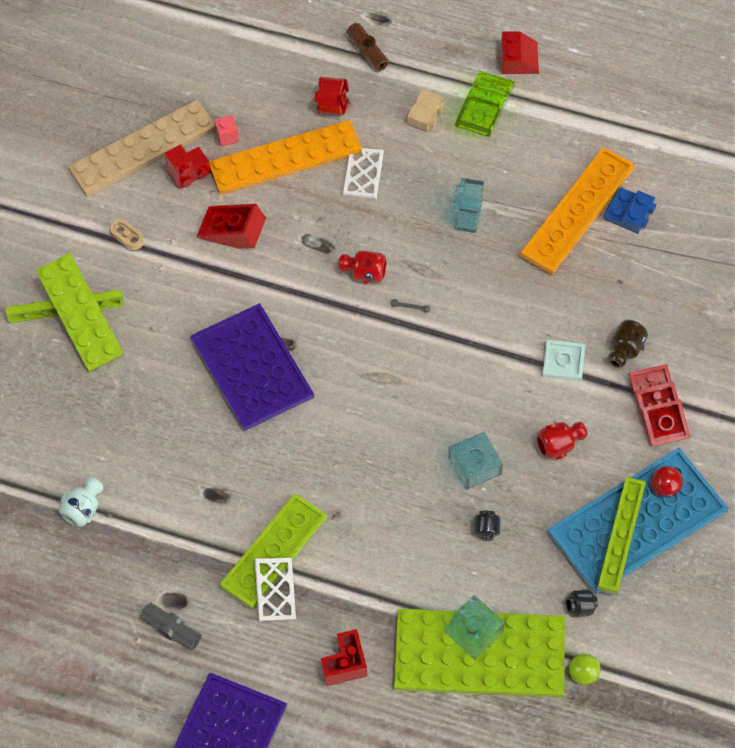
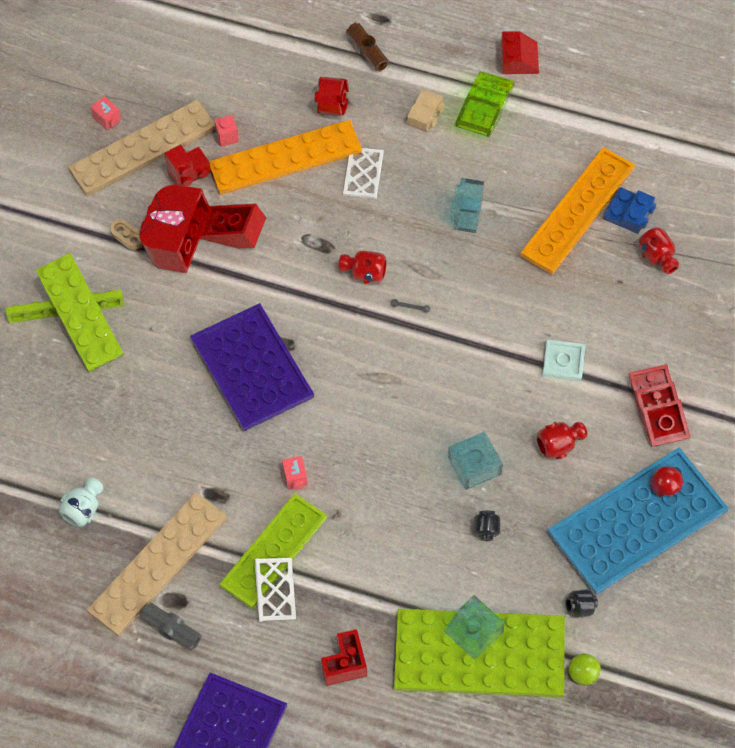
(105, 113): none -> coral brick
(156, 564): none -> tan plate
(174, 226): none -> red brick
(295, 473): none -> coral brick
(621, 535): lime plate -> none
(627, 342): dark brown piece -> none
(659, 249): none -> red piece

